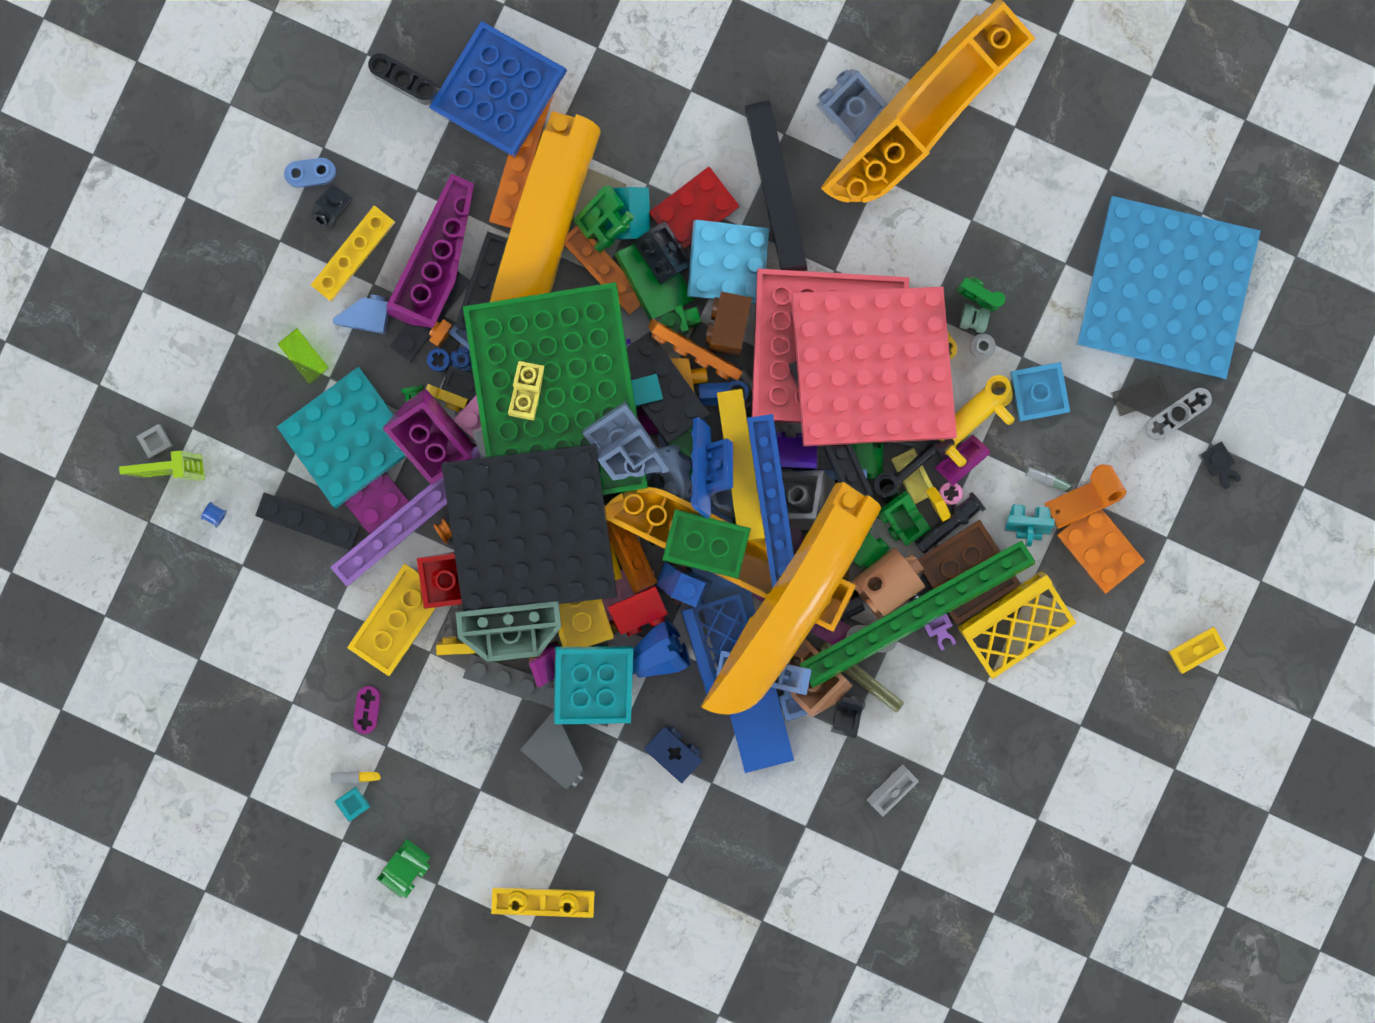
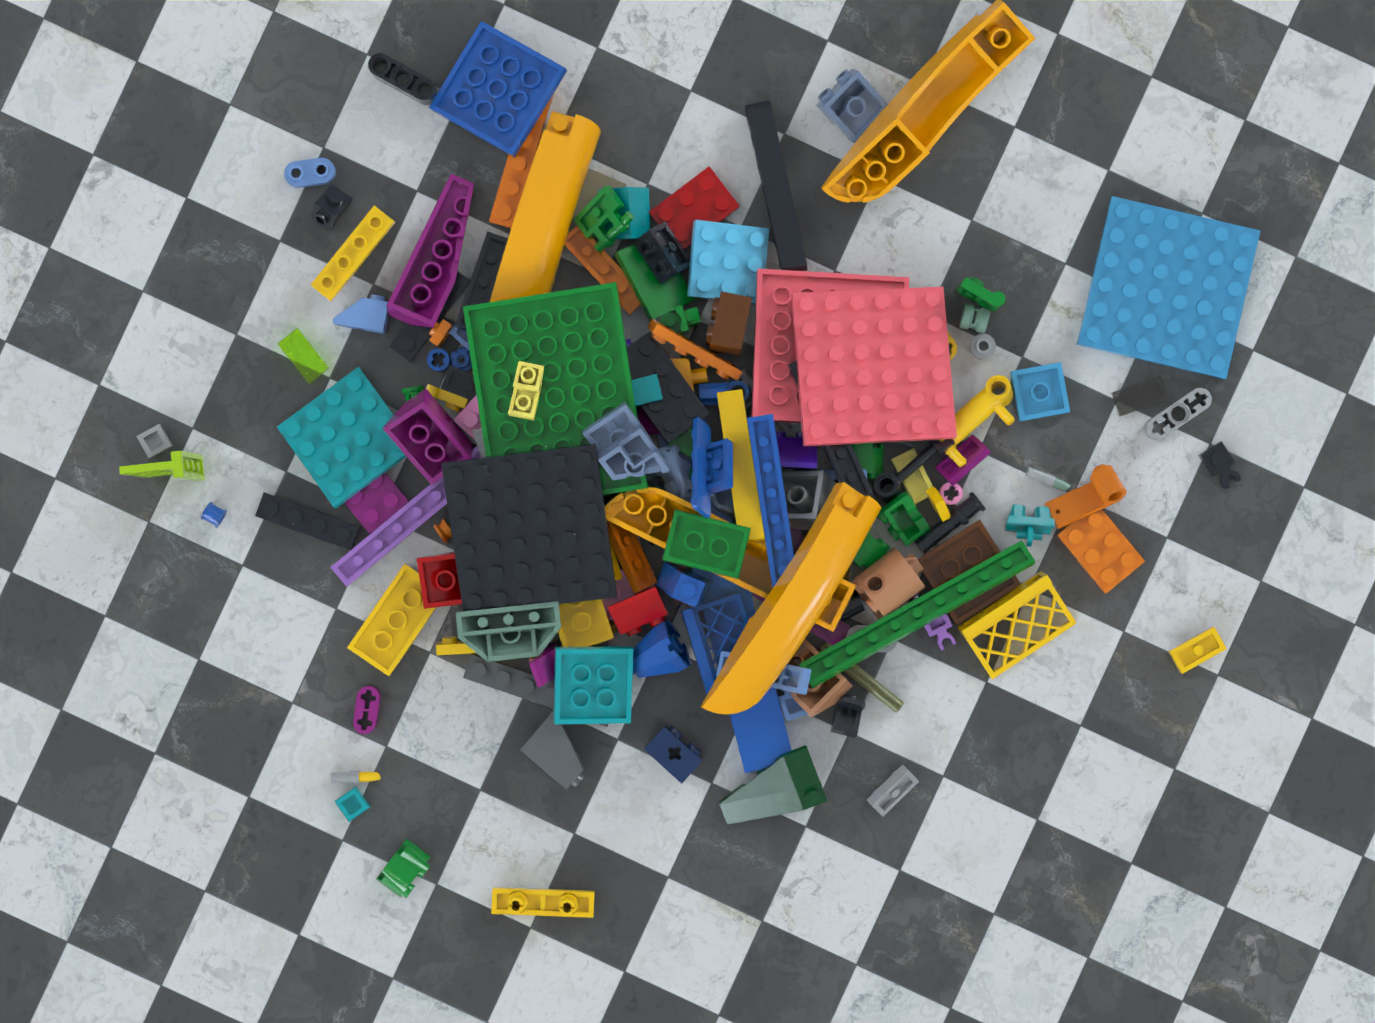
(780, 789): none -> wedge

